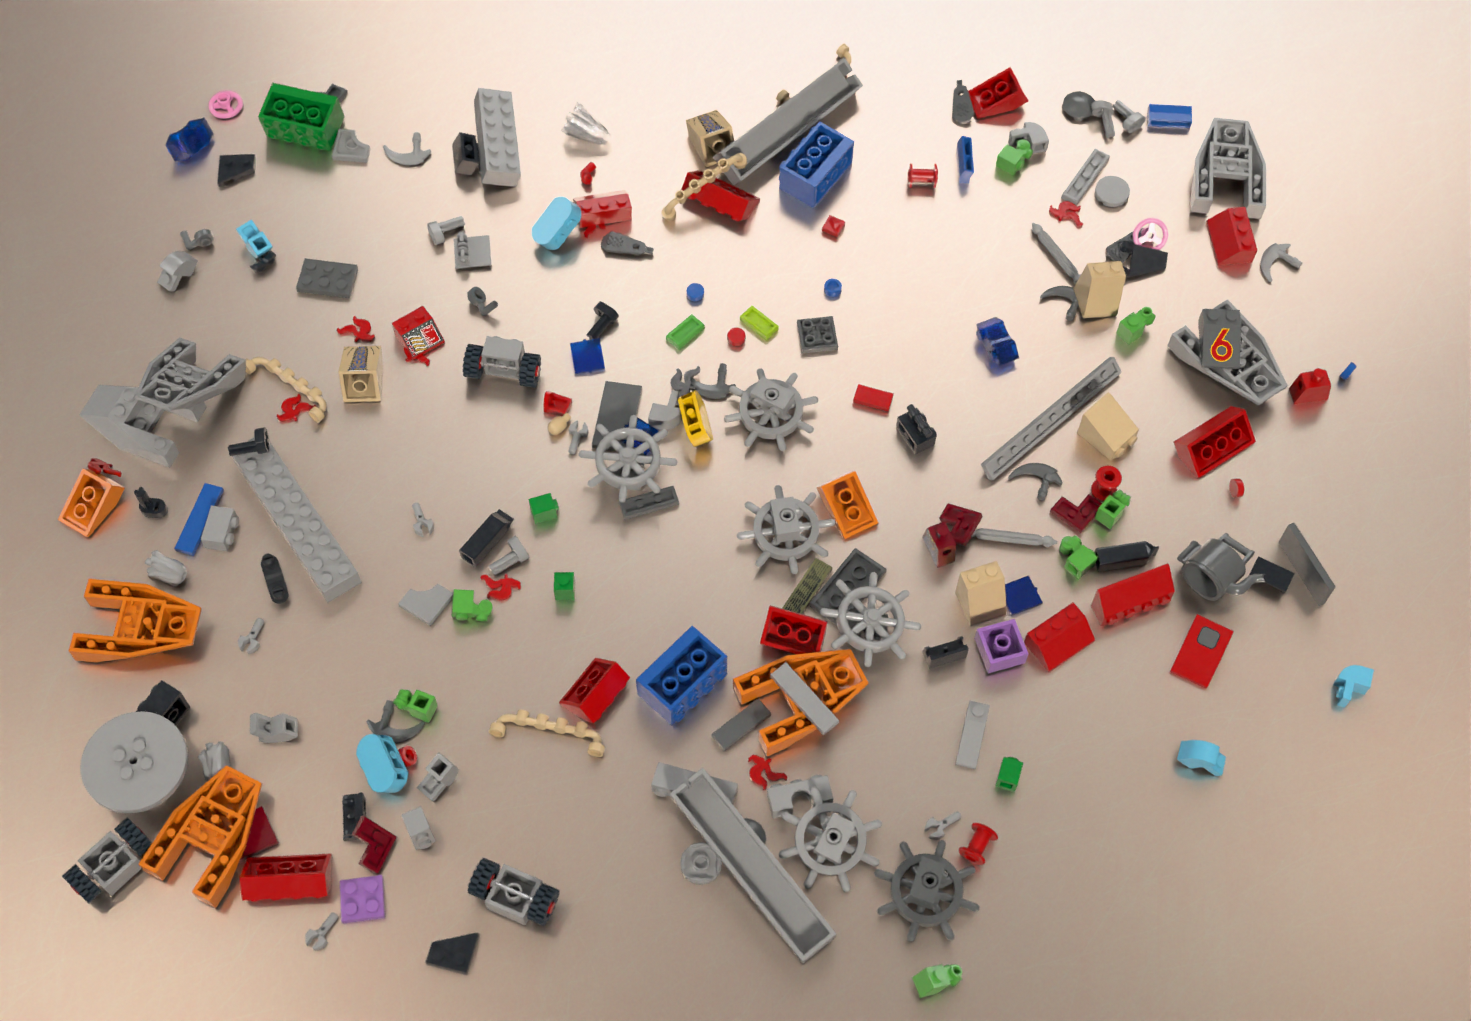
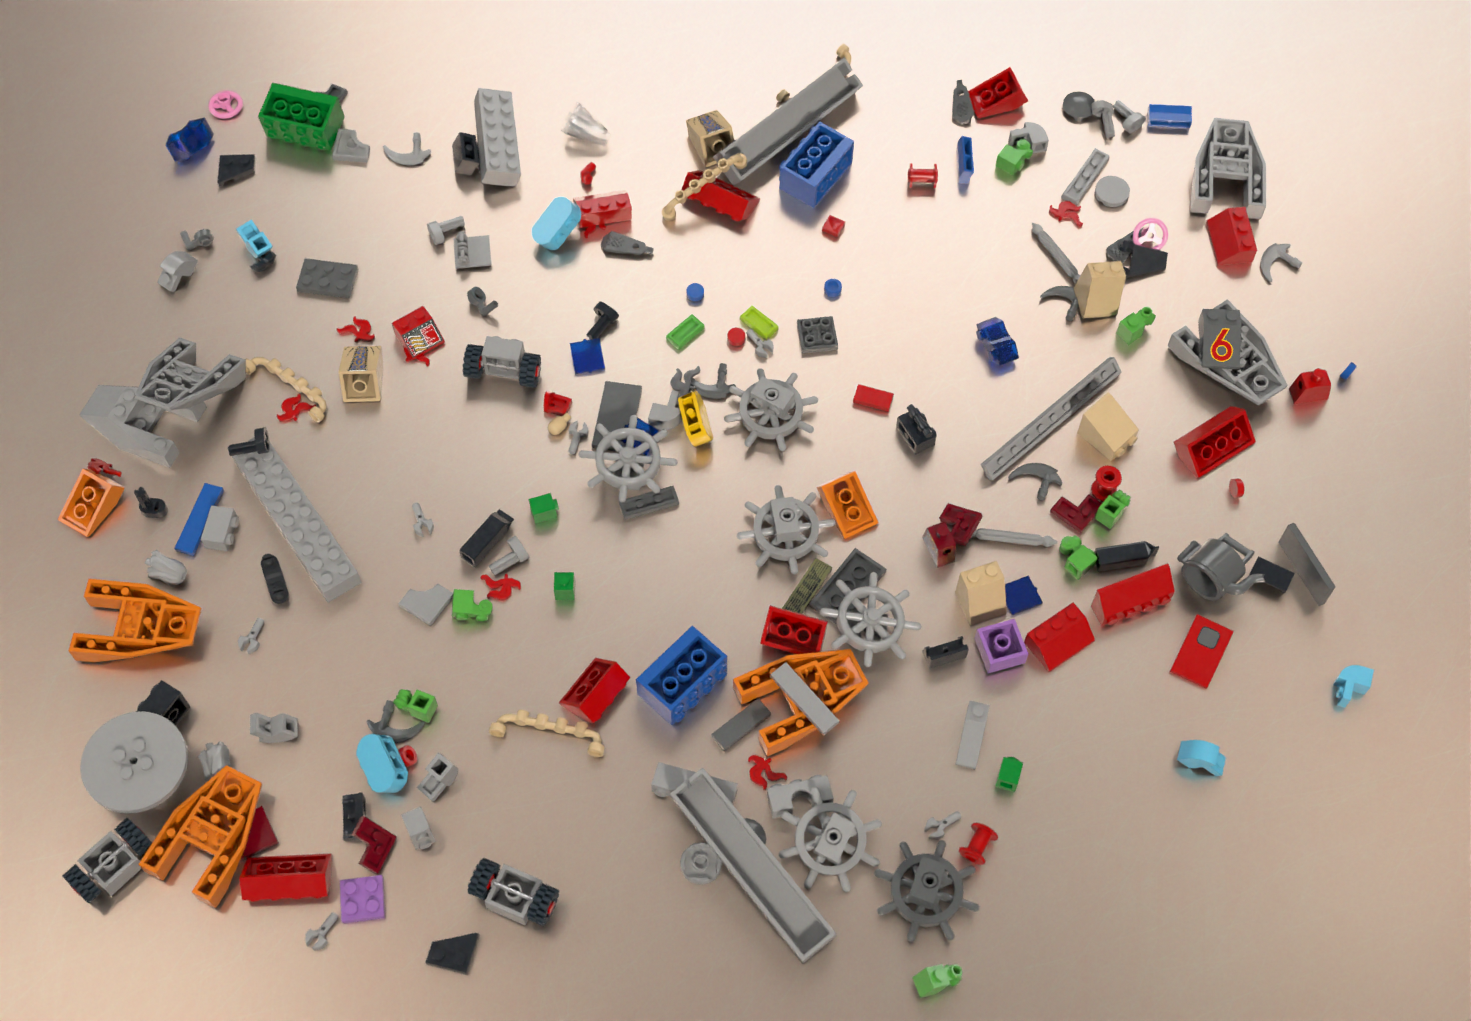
(761, 344): none -> light grey bar

